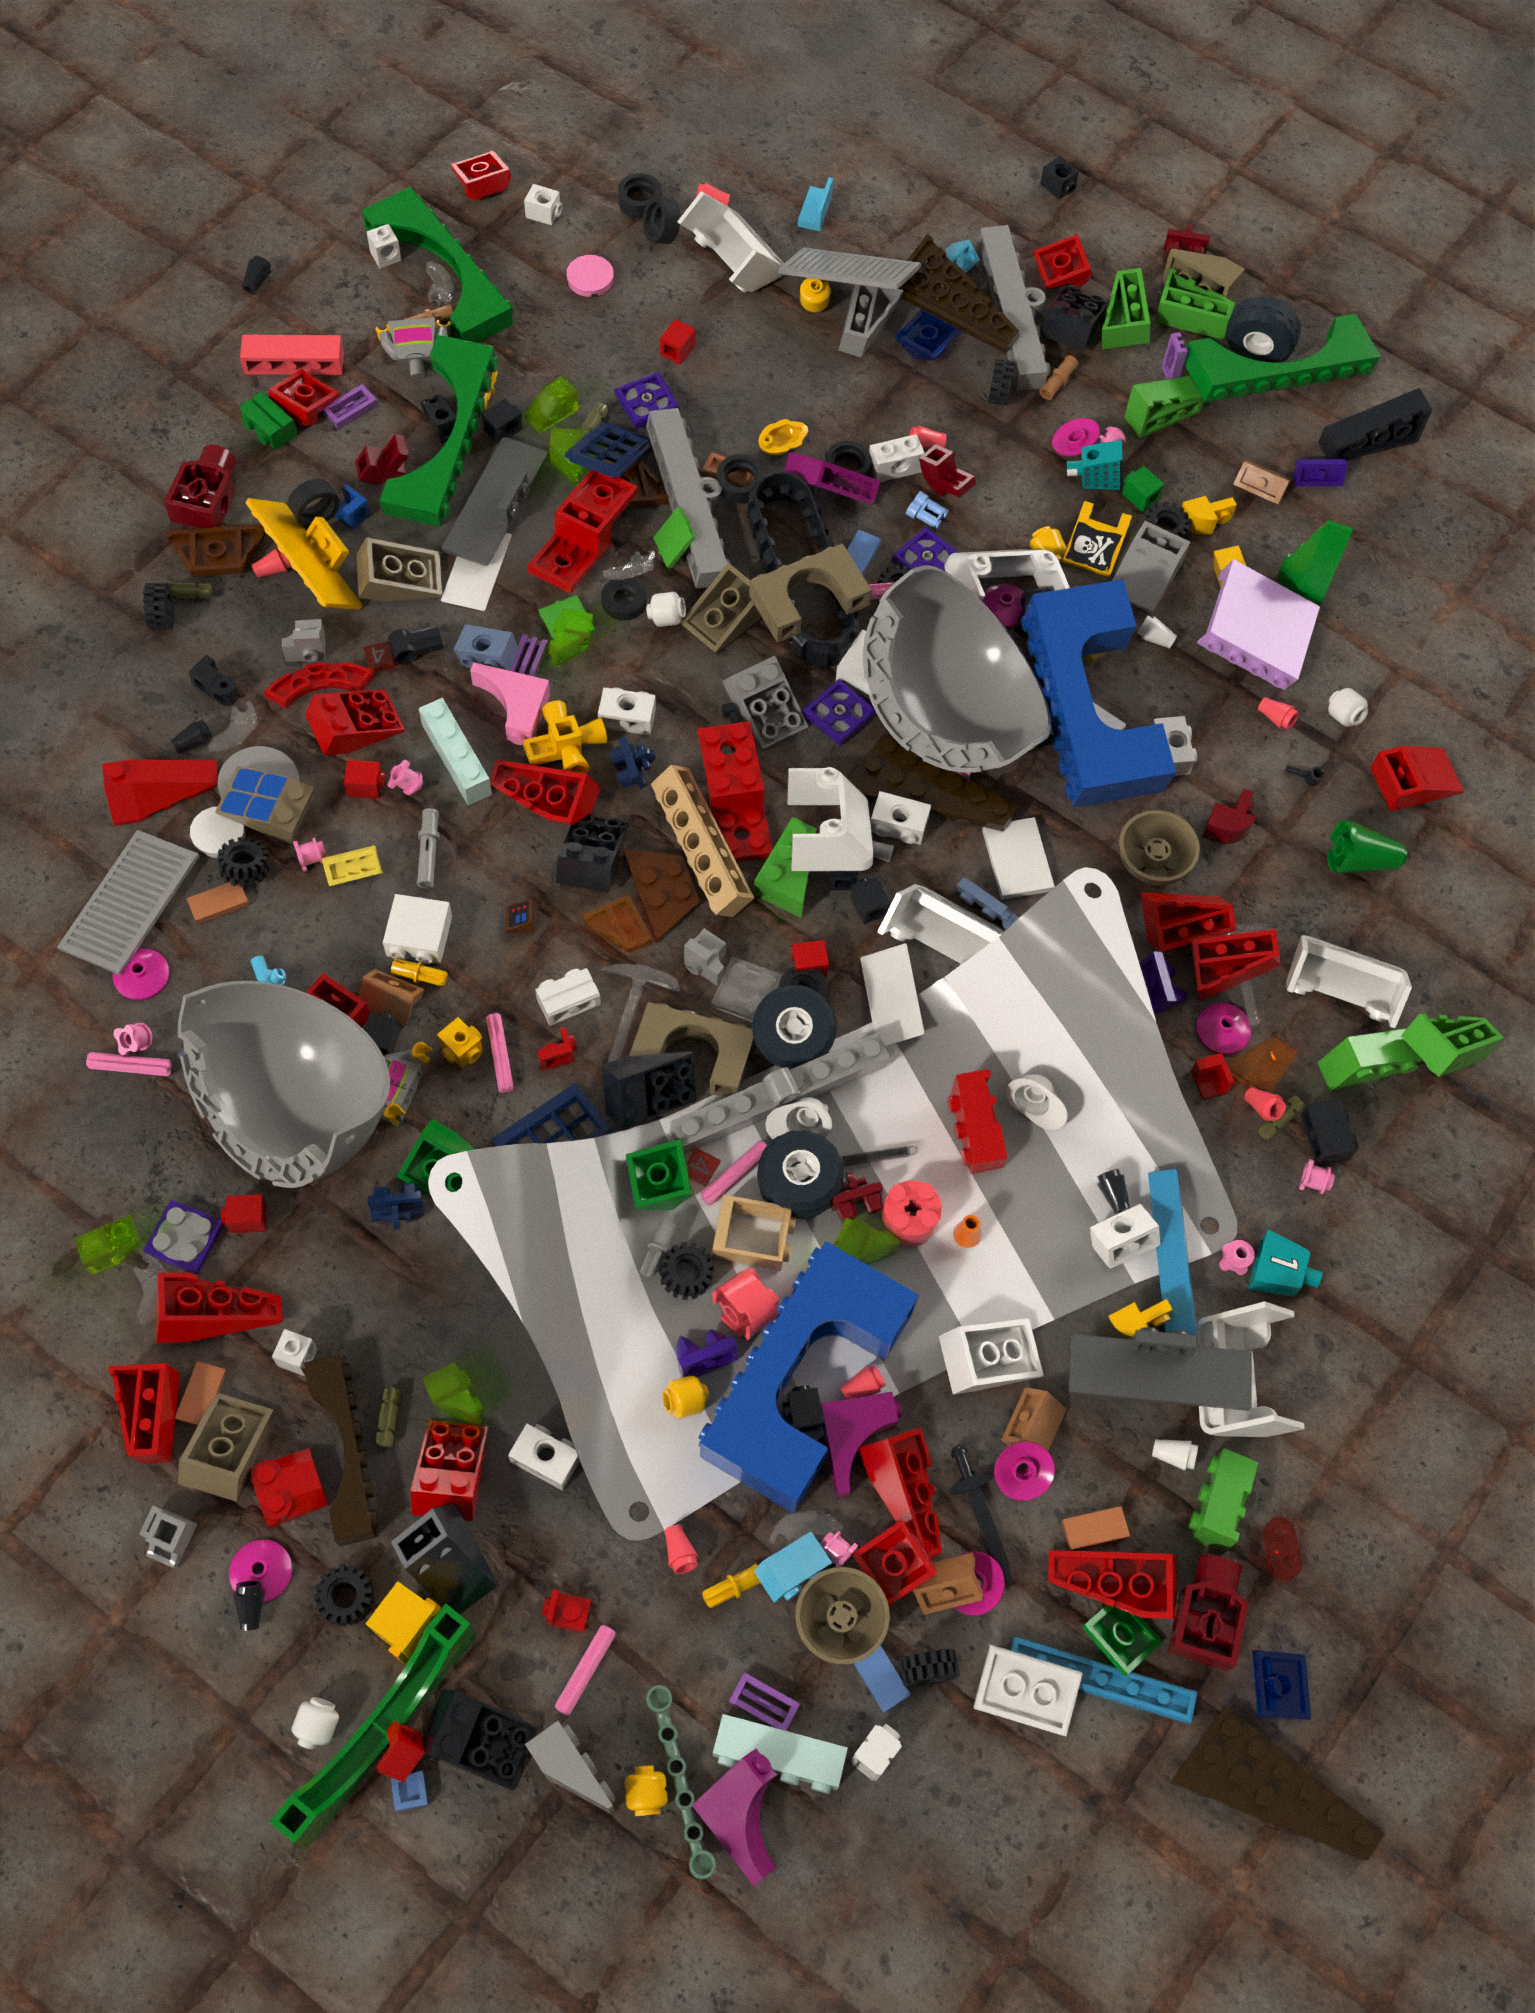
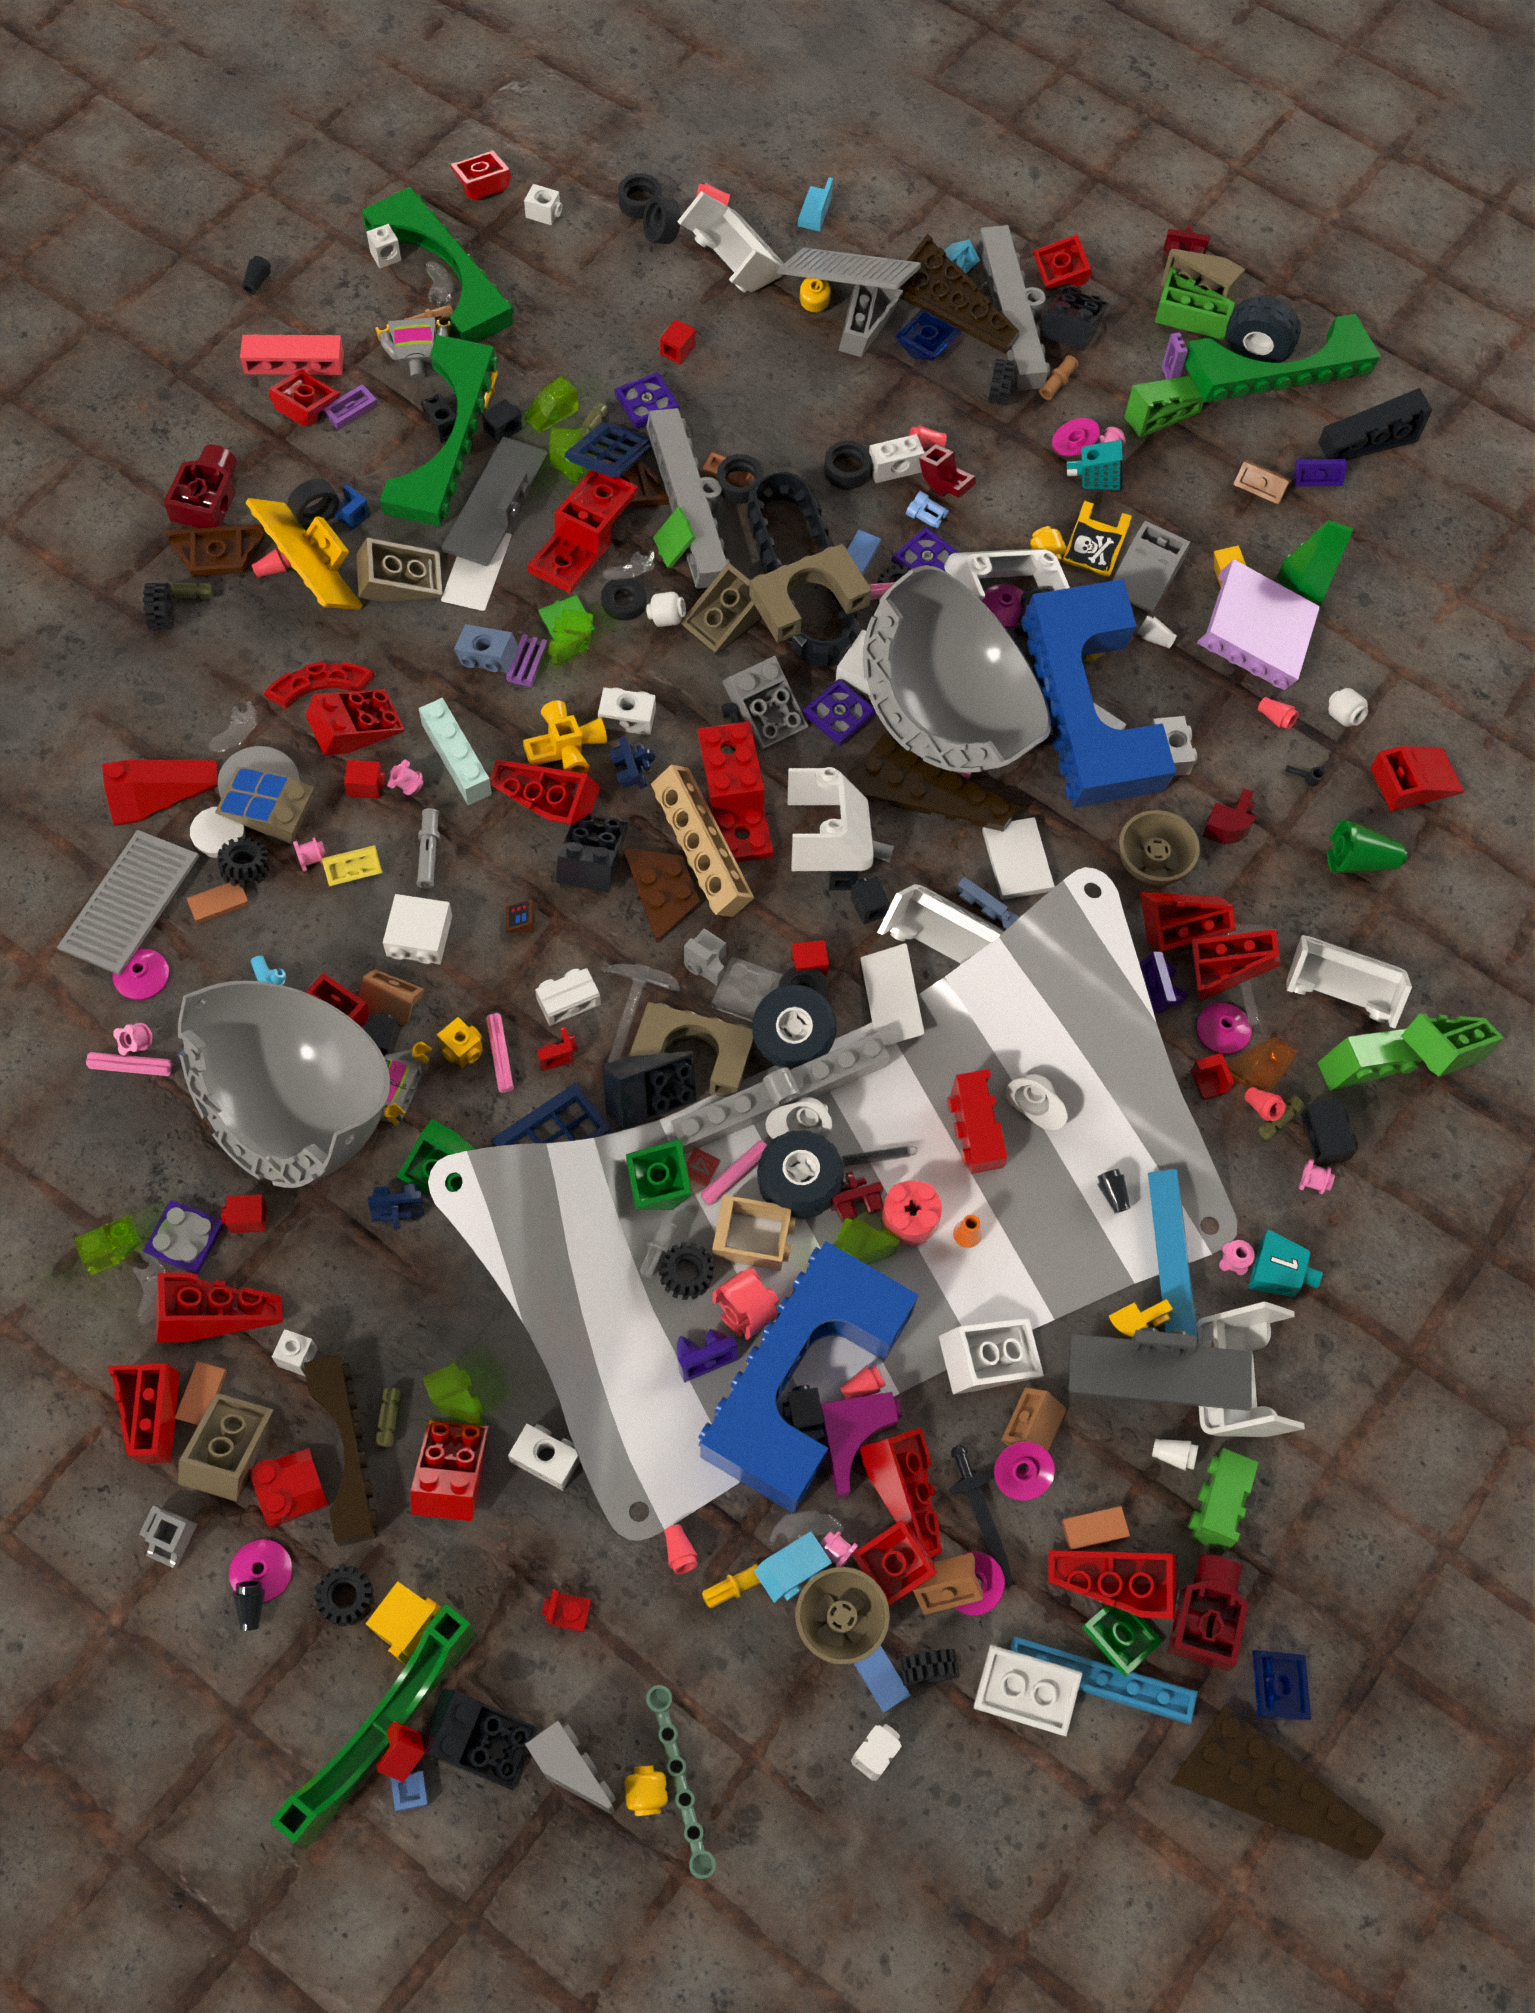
(192, 736): black cone -> none
(213, 683): black leg -> none
(268, 421): green brick -> none
(306, 642): light grey brick -> none
(315, 1723): white head -> none
(379, 465): dark red brick -> none
(379, 656): clear red tile -> none
(408, 645): black piece -> none
(418, 972): yellow axle -> none
(445, 1559): black slope -> none
(519, 694): bright pink arch -> none
(585, 1670): bright pink axle -> none
(590, 275): bright pink tile -> none
(619, 924): clear orange wing -> none
(685, 1397): yellow head -> none
(733, 1813): magenta arch -> none
(760, 1701): medium lavender tile -> none
(776, 880): bright green wedge -> none
(782, 437): yellow arm -> none
(789, 1753): light aqua brick -> none
(833, 478): magenta arch -> none
(895, 807): white brick -> none
(1059, 177): black brick -> none
(1125, 1236): white brick -> none
(1127, 313): bright green wedge -> none
(1142, 488): green brick -> none
(1170, 515): black tyre -> none
(1206, 515): yellow brick -> none
(1282, 1547): clear red plate -> none

